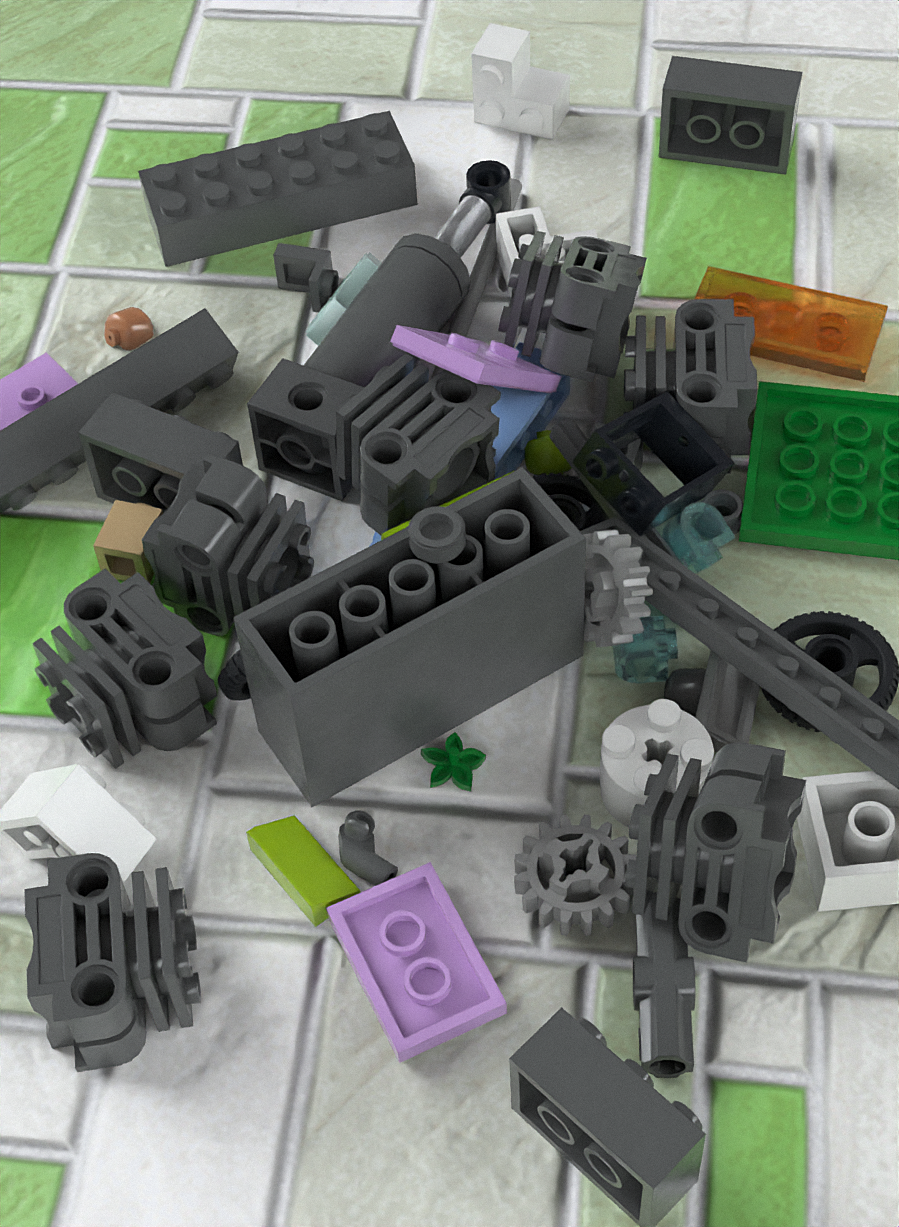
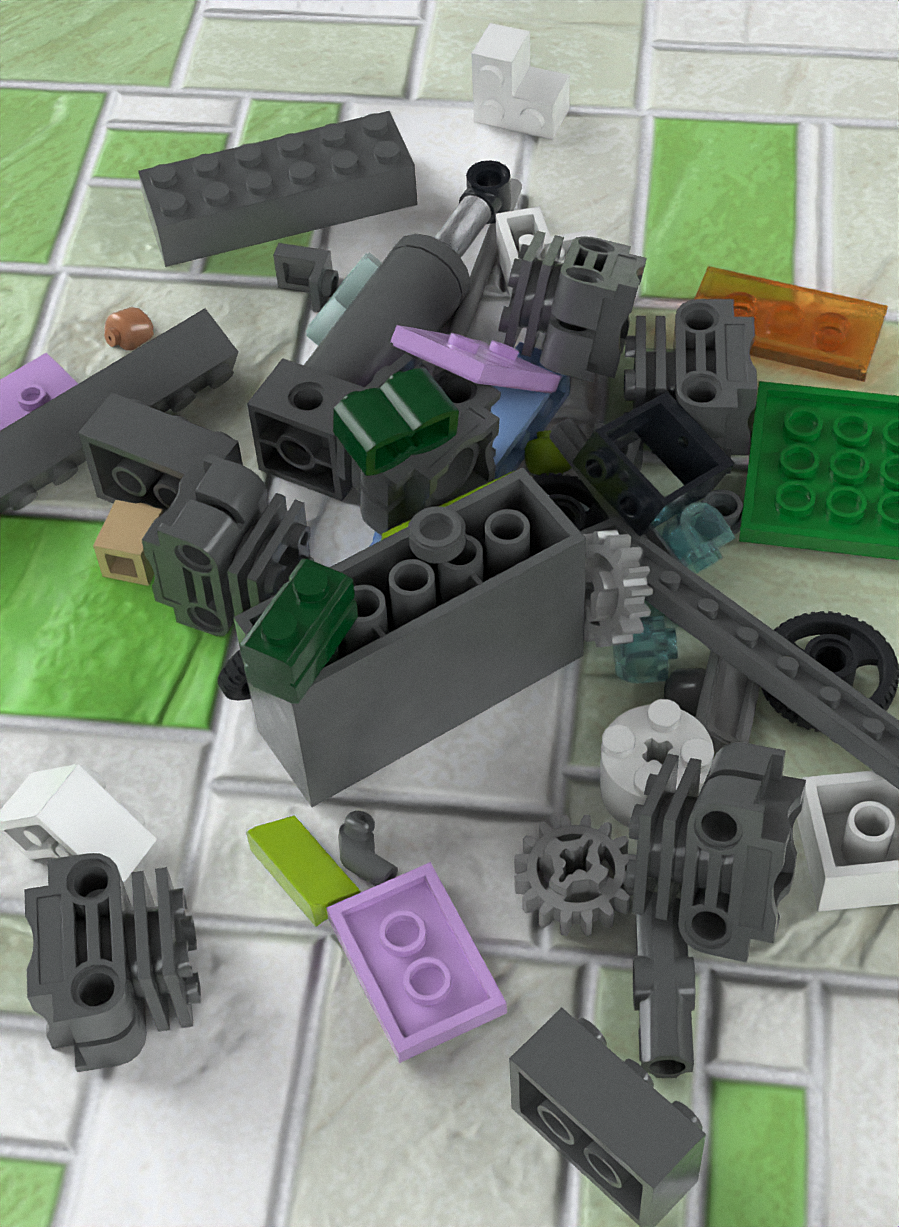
(126, 670): dark grey piece -> none
(299, 631): none -> dark green brick
(395, 421): none -> dark green brick
(453, 763): green plant -> none
(729, 114): dark grey brick -> none

